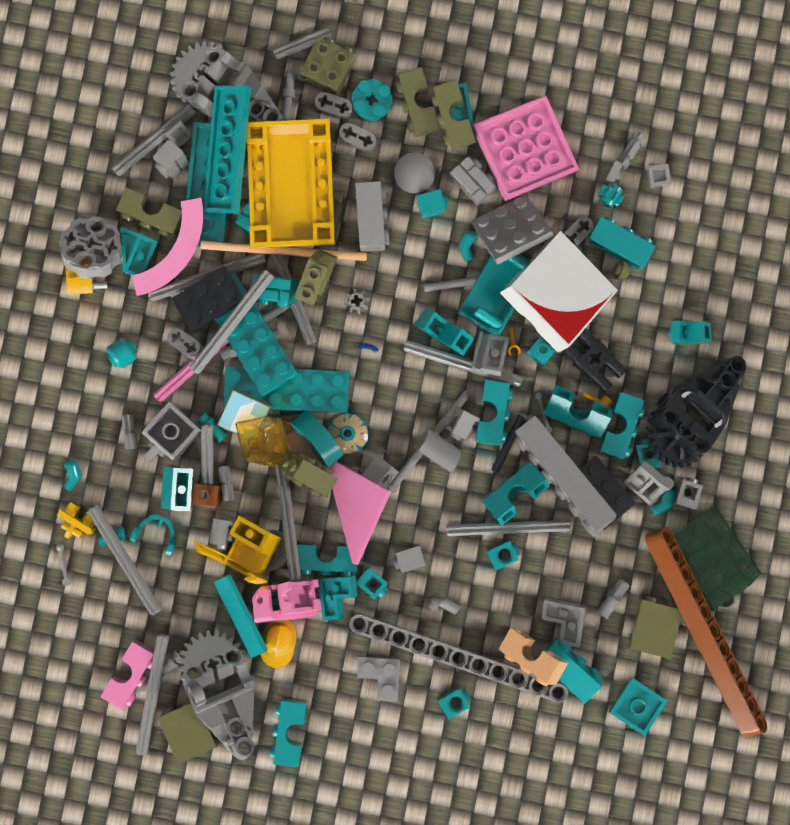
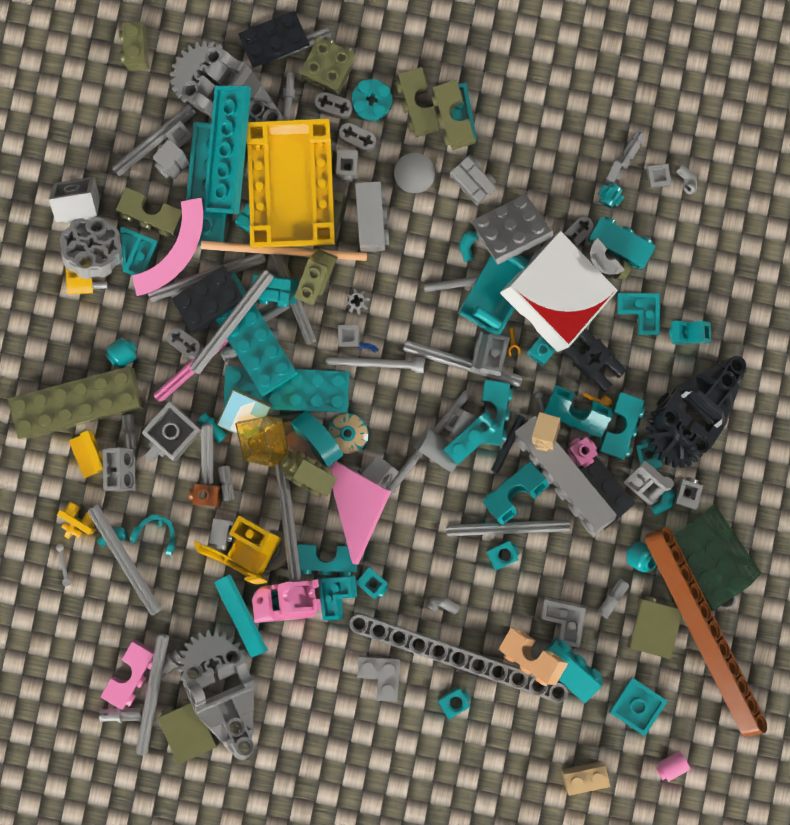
(74, 199): none -> brick
(74, 474): teal arm -> none
(75, 403): none -> olive brick
(87, 453): none -> yellow panel
(118, 469): none -> light grey brick
(120, 715): none -> light grey axle
(134, 46): none -> olive brick
(176, 488): teal brick -> none
(273, 39): none -> black plate
(280, 642): yellow piece -> none
(287, 751): teal arch -> none
(344, 158): none -> light grey brick
(348, 335): none -> light grey plate
(409, 559): light grey brick -> none
(415, 365): none -> light grey piece
(432, 203): teal brick -> none
(443, 331): teal brick -> none
(471, 437): none -> teal plate
(525, 148): bright pink tile -> none
(545, 431): none -> tan brick
(575, 454): none -> bright pink brick
(585, 778): none -> tan brick
(601, 262): none -> light grey cylinder
(640, 557): none -> teal head
(645, 306): none -> teal plate
(672, 766): none -> bright pink brick
(690, 179): none -> light grey arm

